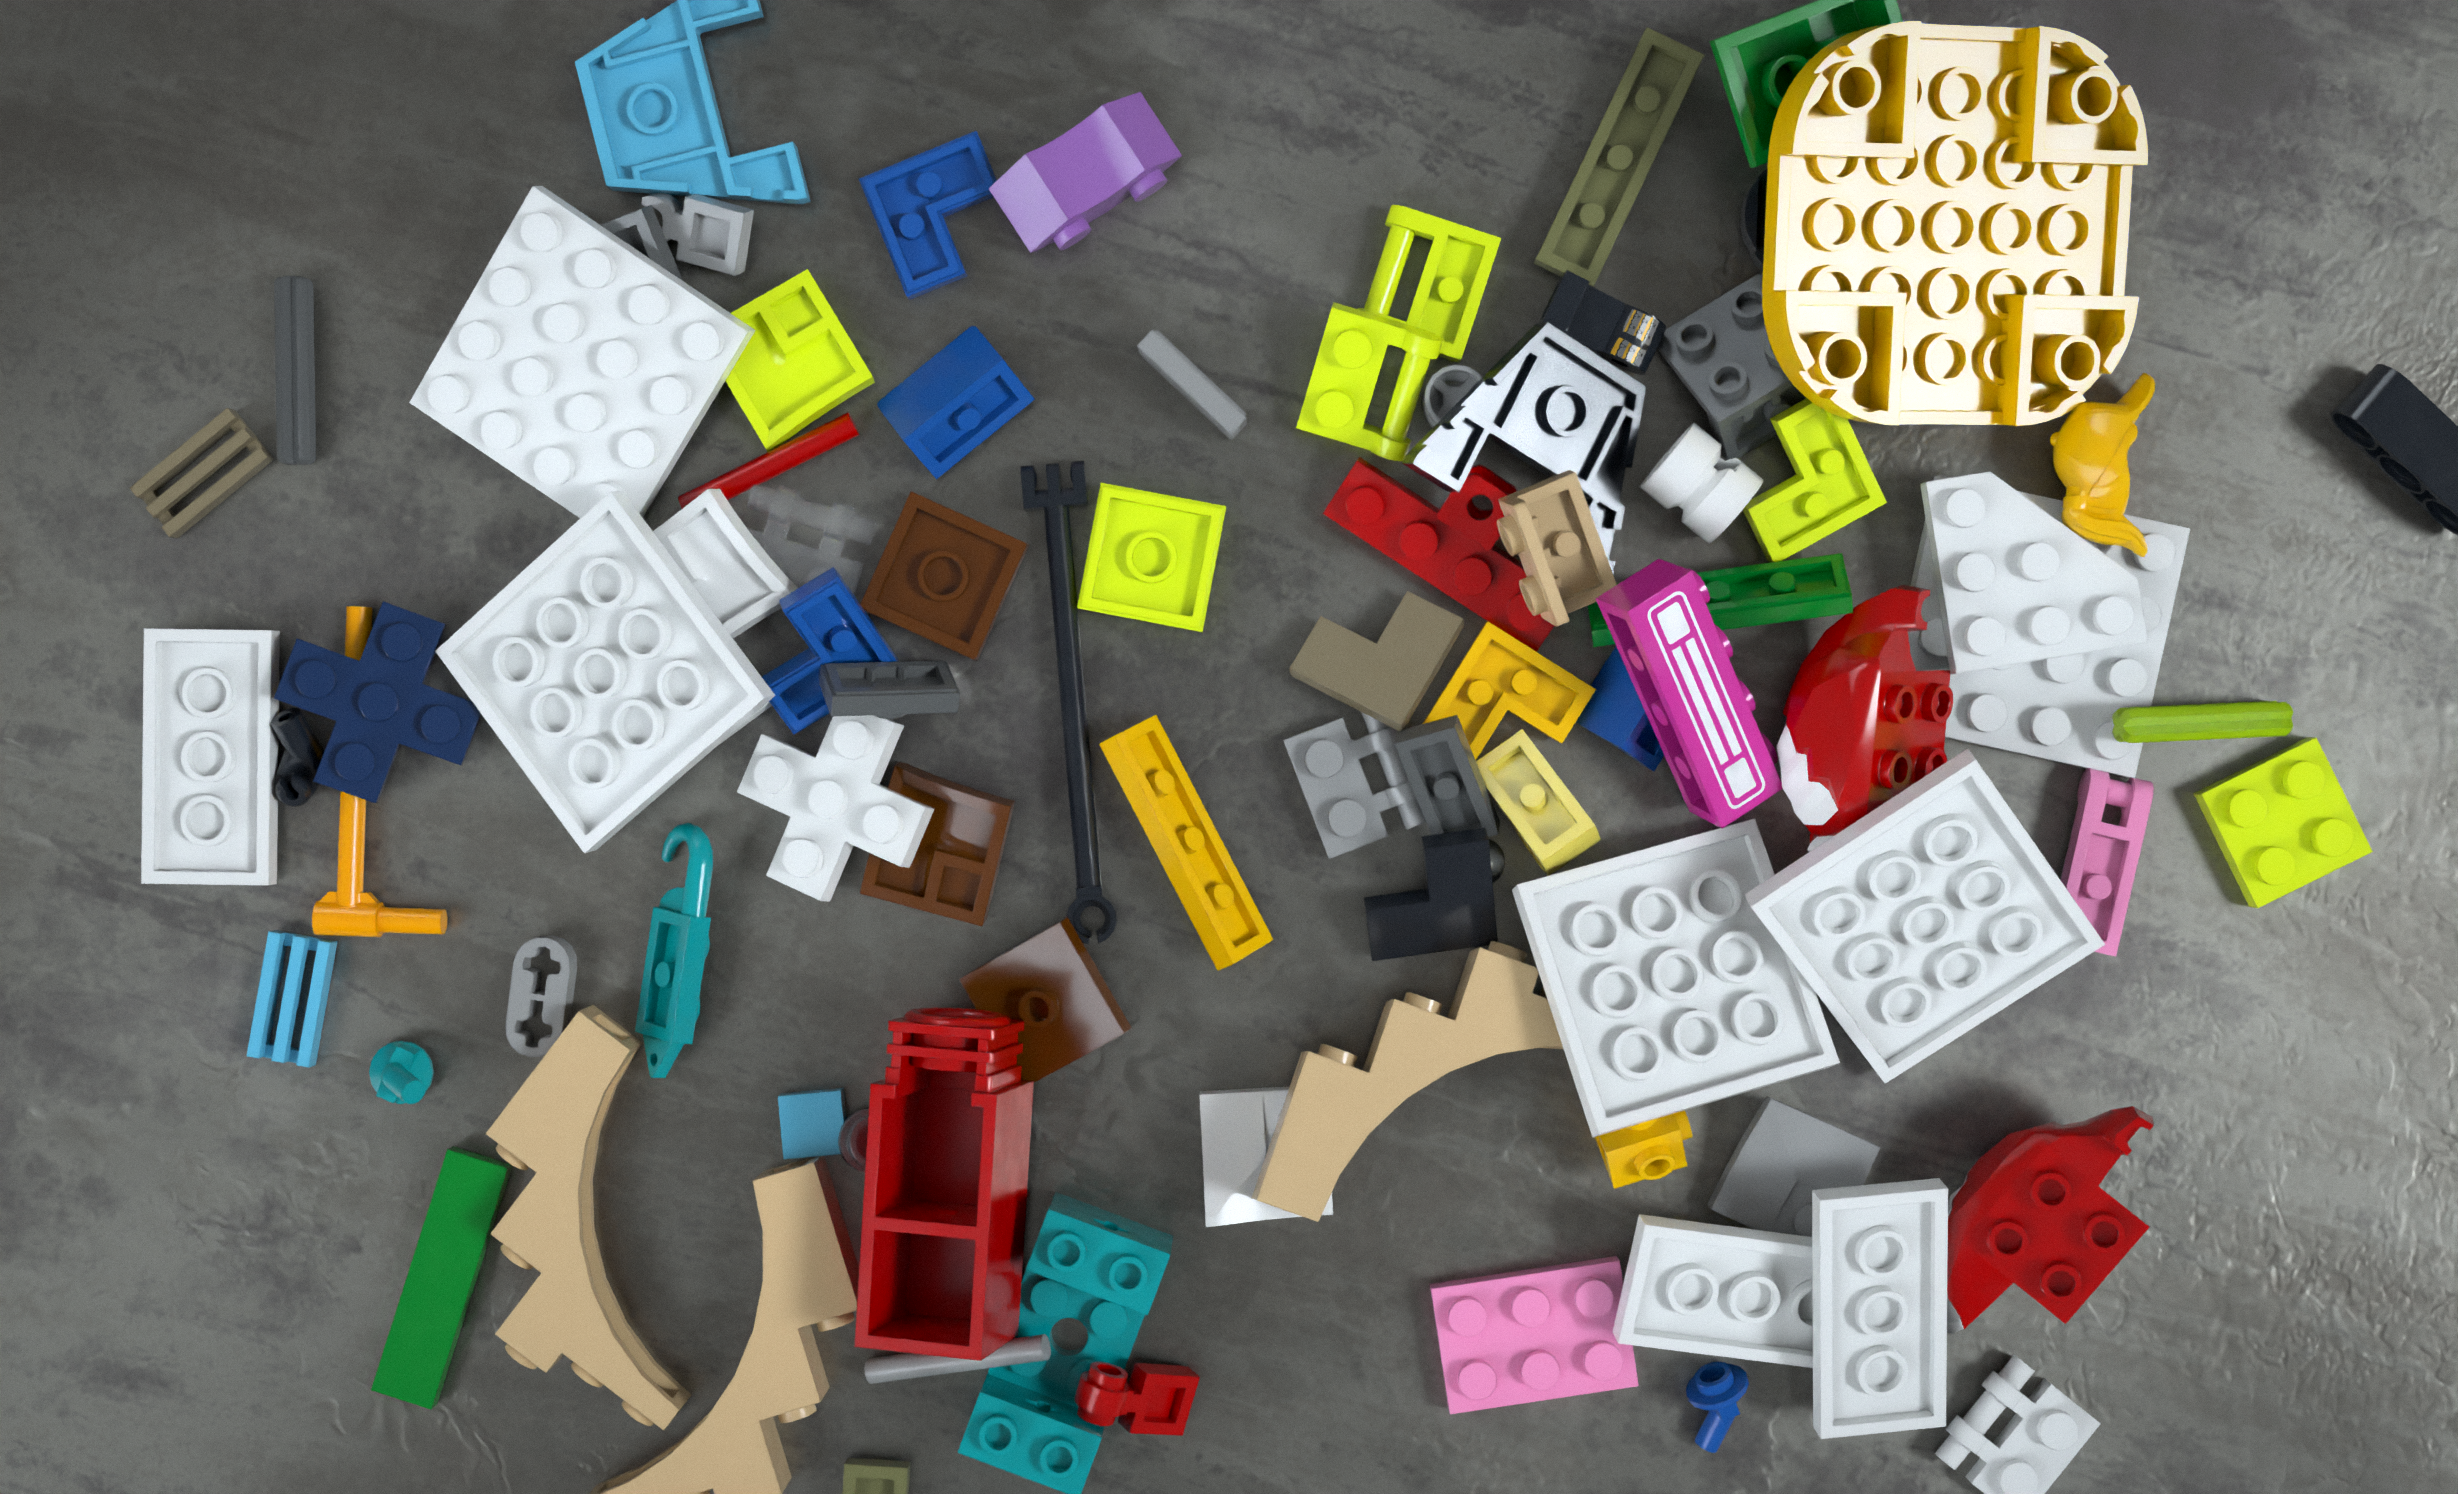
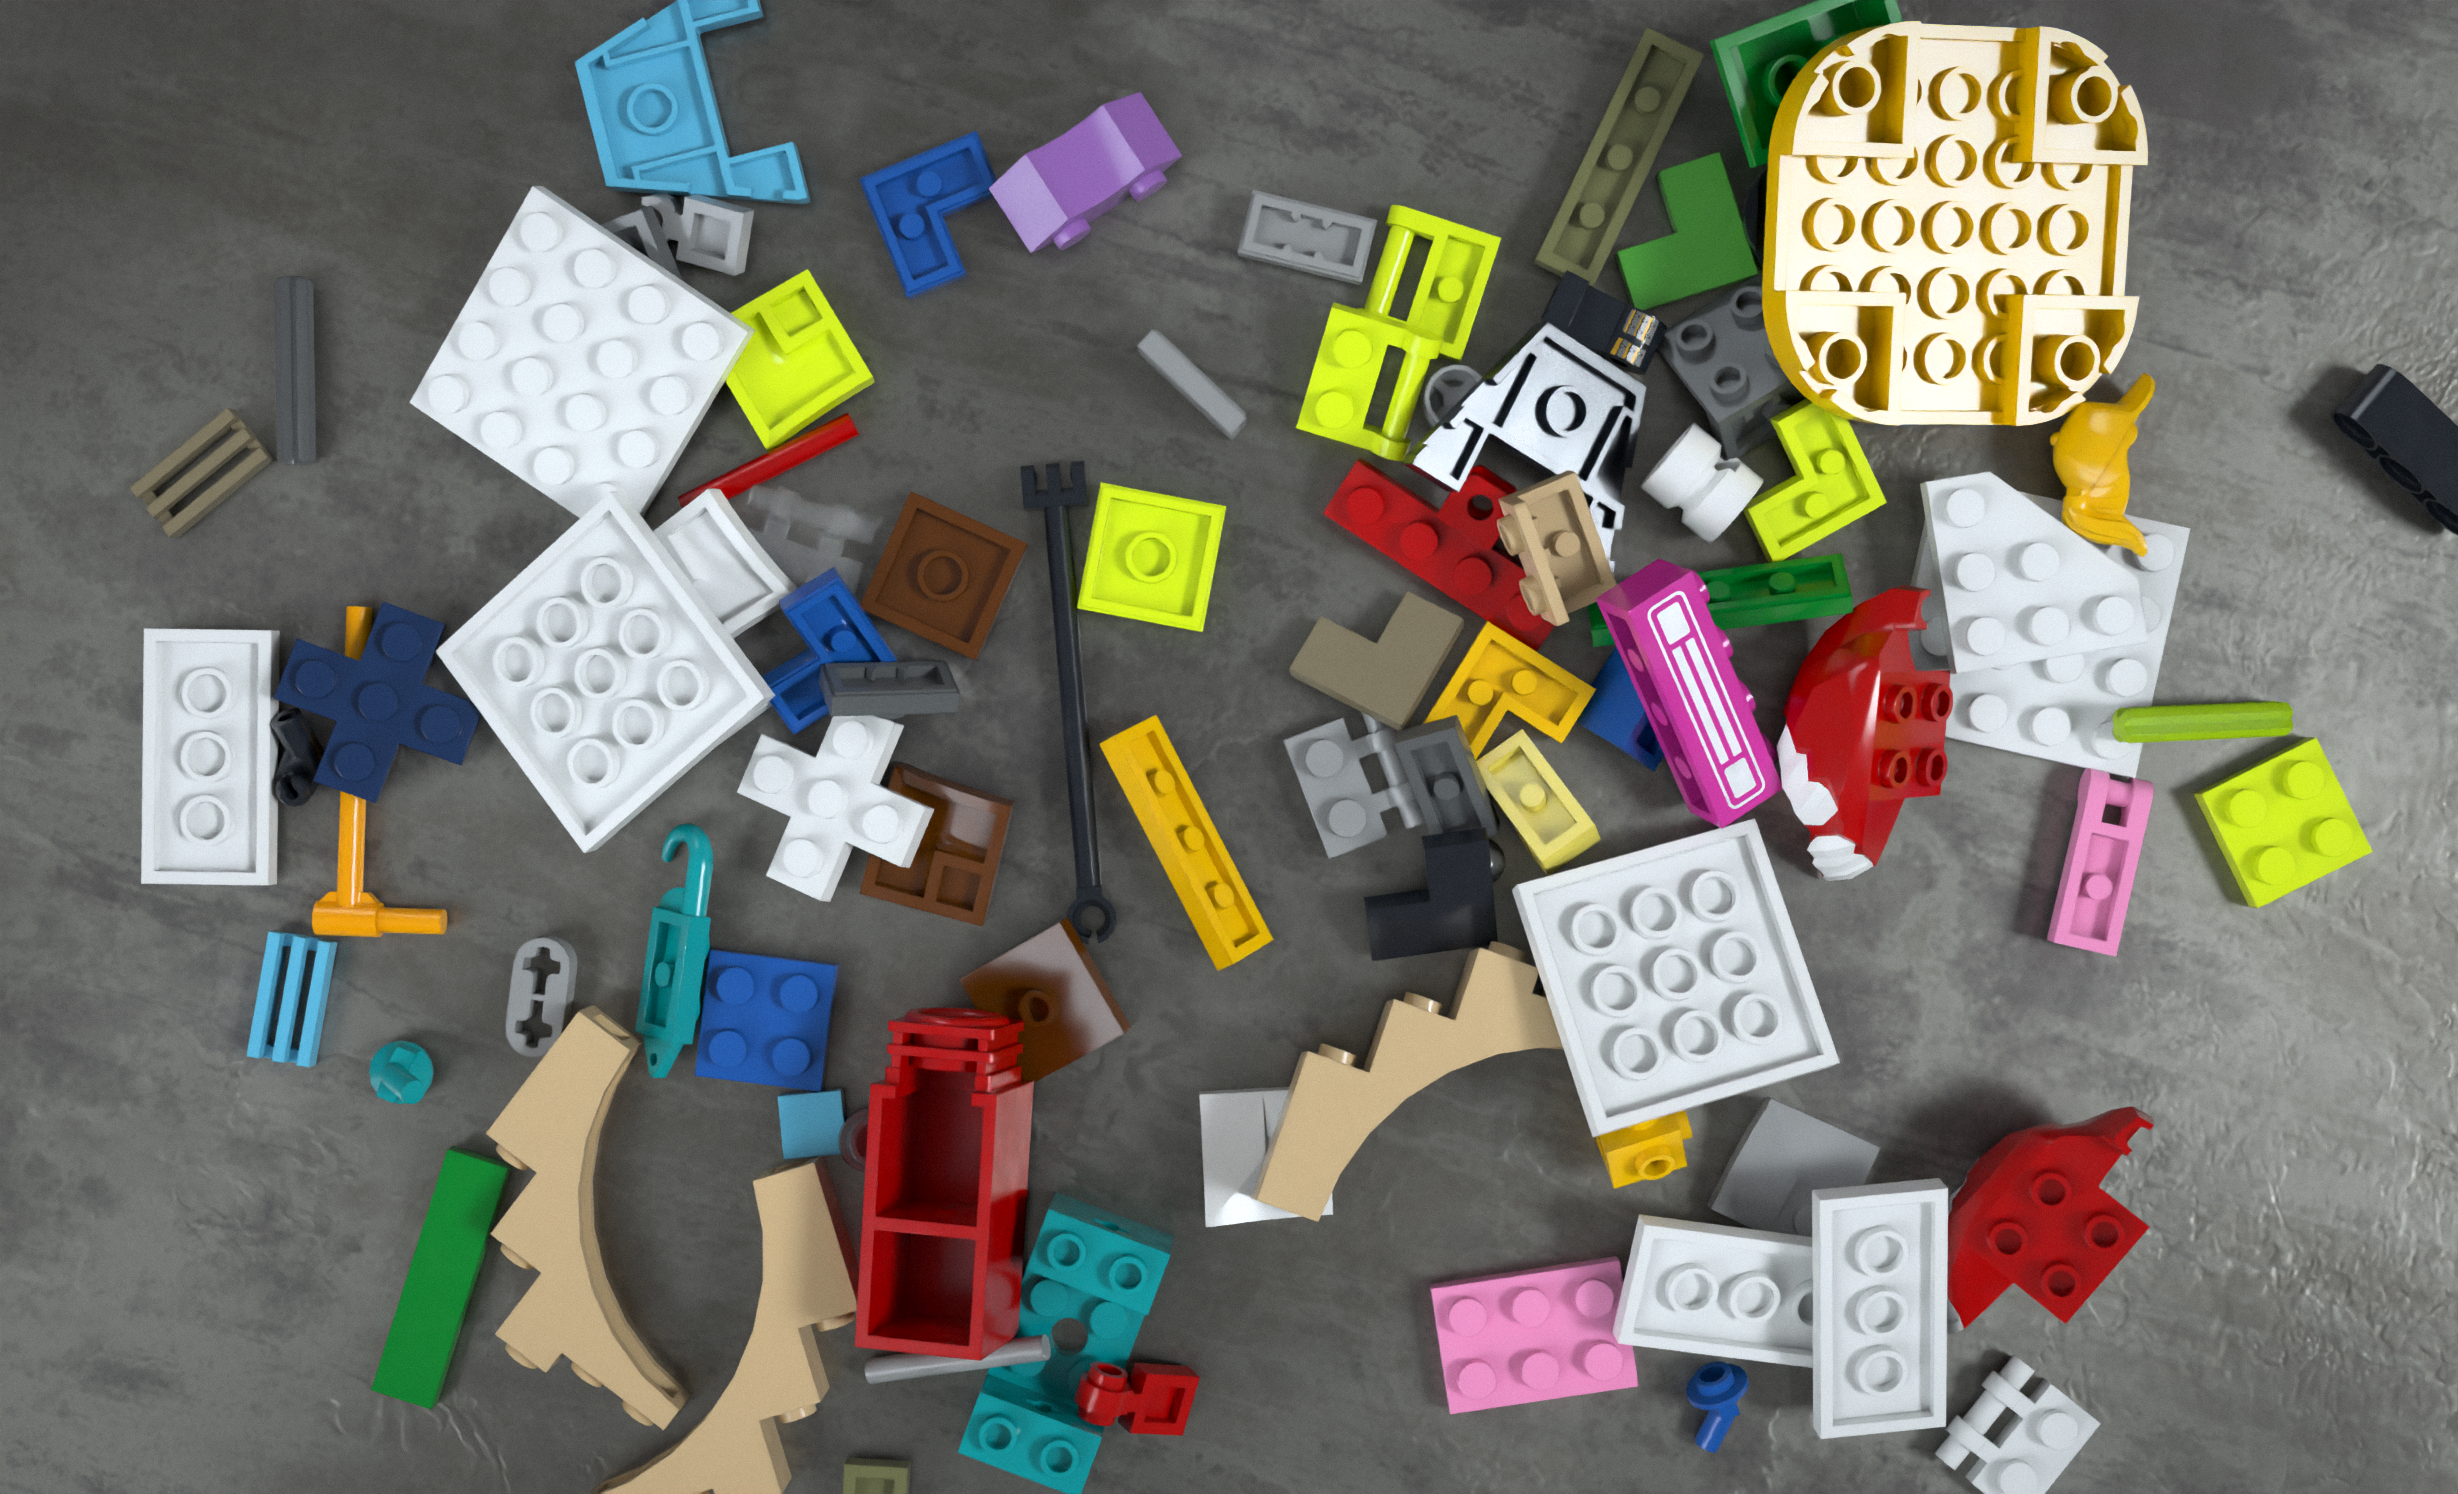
(767, 1019): none -> blue plate
(954, 401): blue panel -> none
(1307, 237): none -> light grey plate
(1706, 241): none -> bright green tile
(1925, 917): white plate -> none

